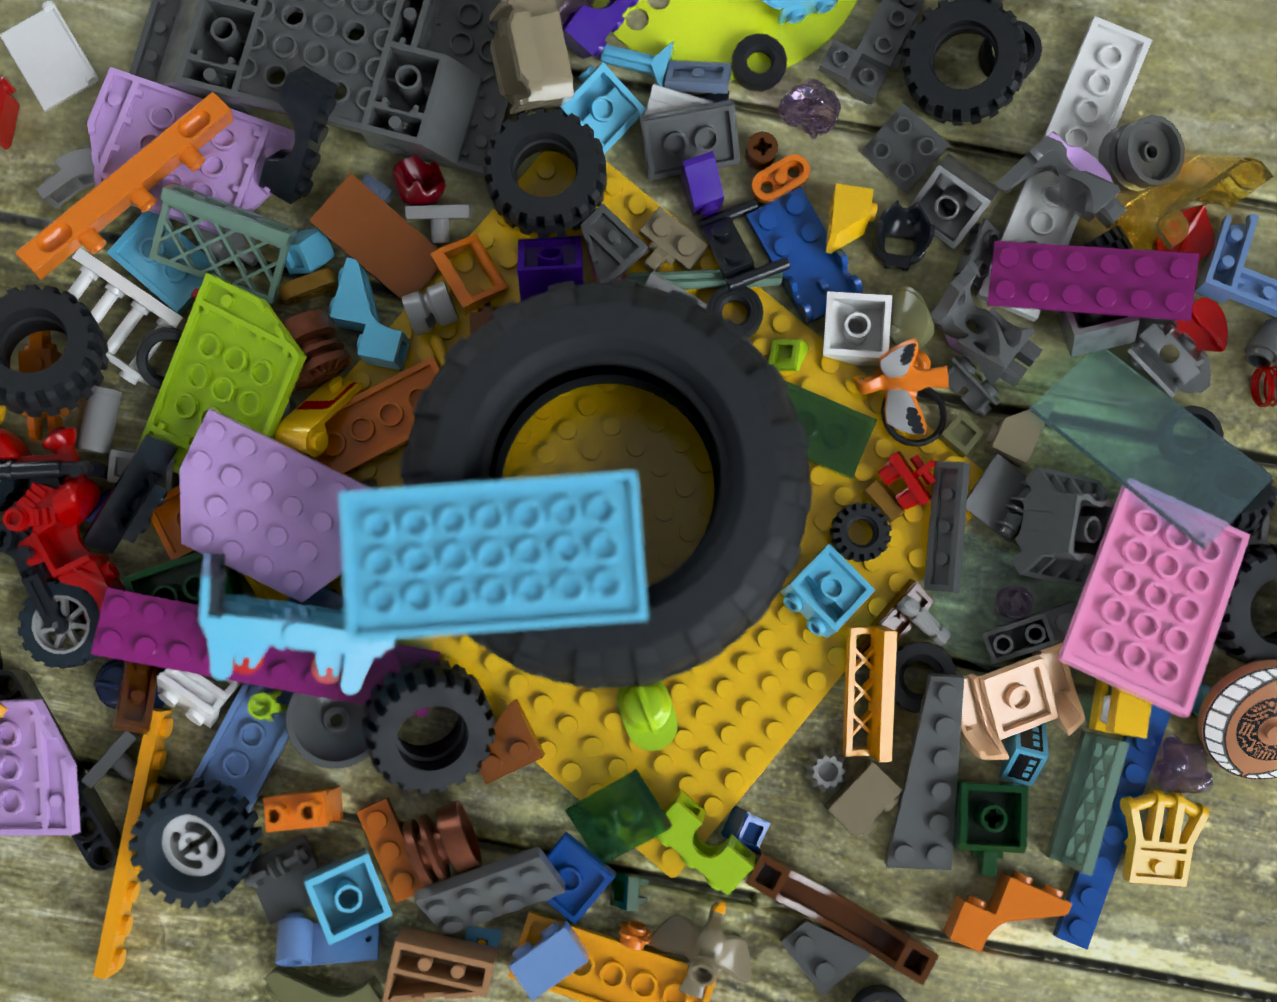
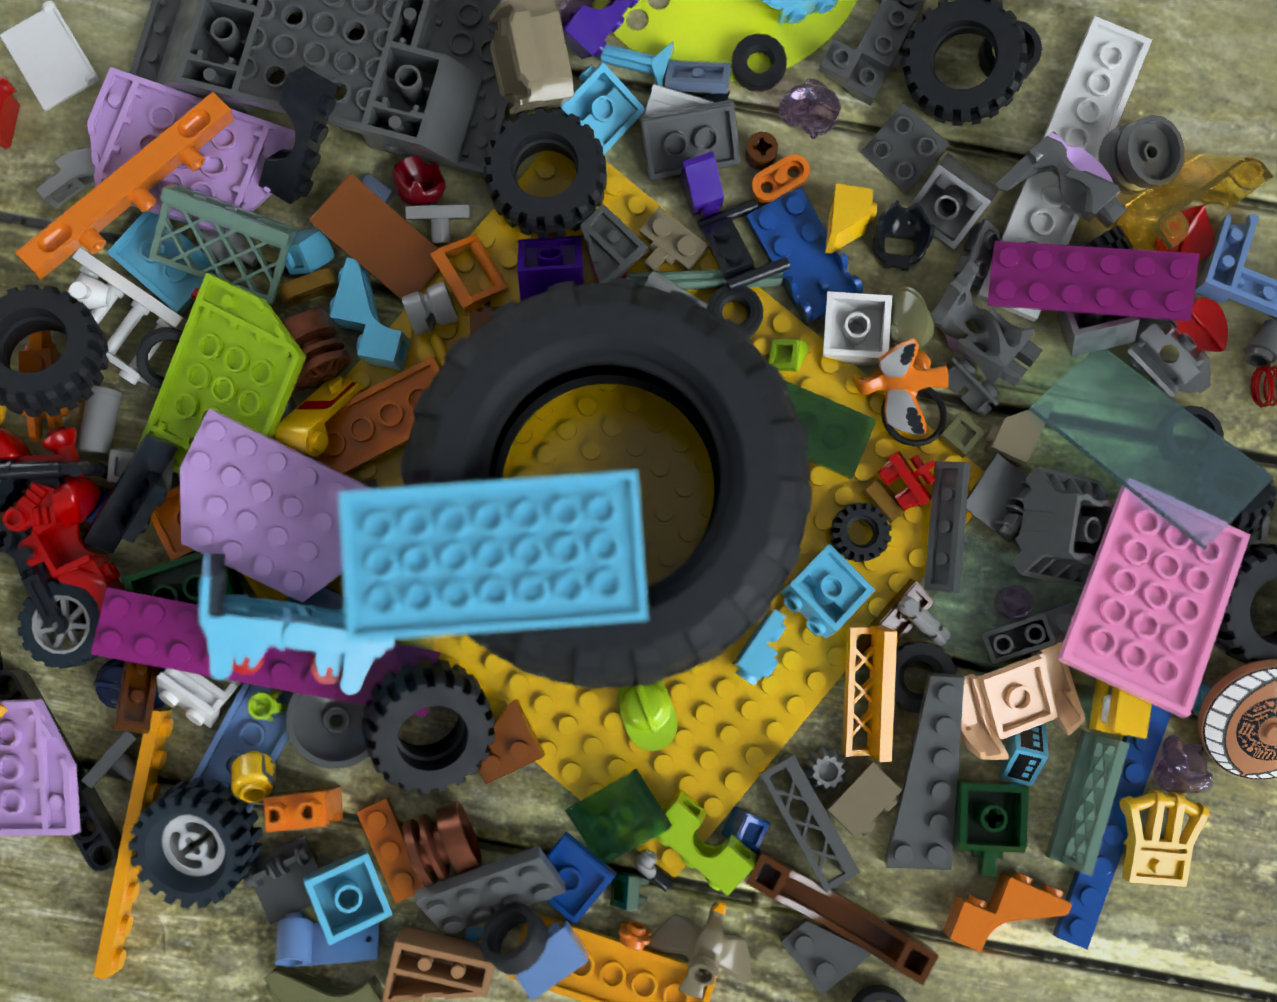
(91, 292): none -> white bar
(253, 776): none -> yellow head
(530, 948): none -> black tyre
(646, 865): none -> arm
(756, 656): none -> medium azure plate
(820, 818): none -> dark grey fence

